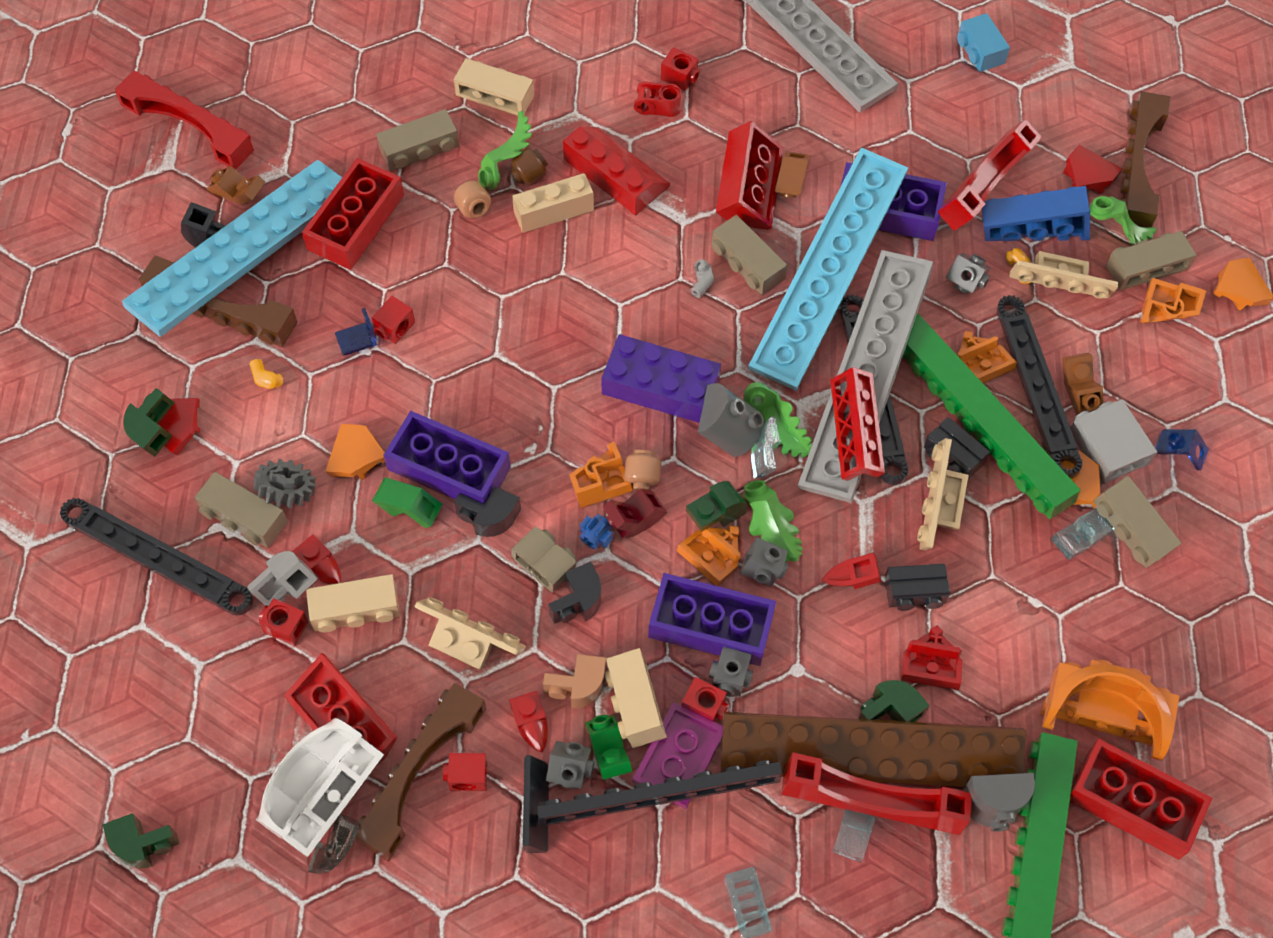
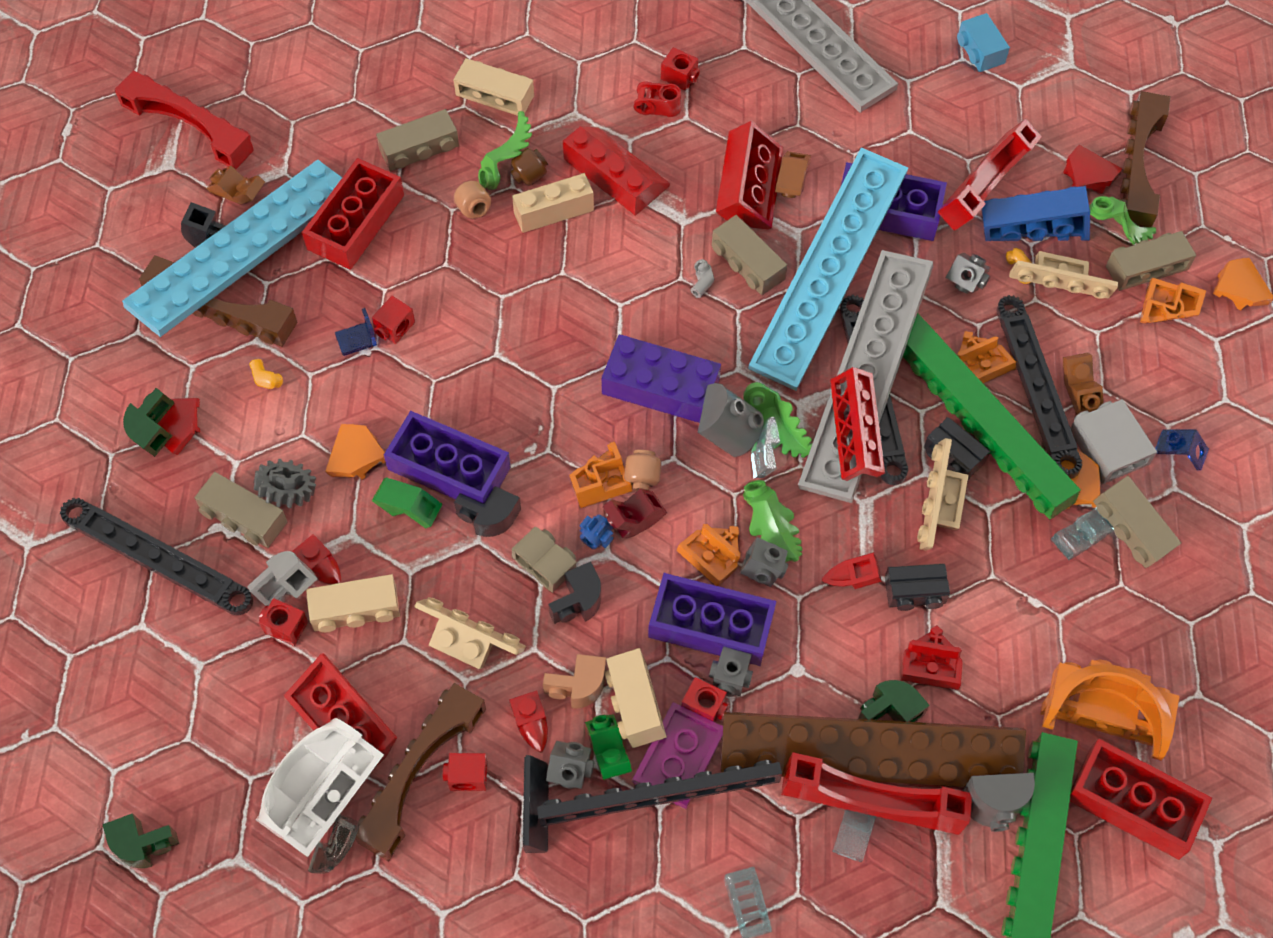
(719, 505): dark green brick -> none

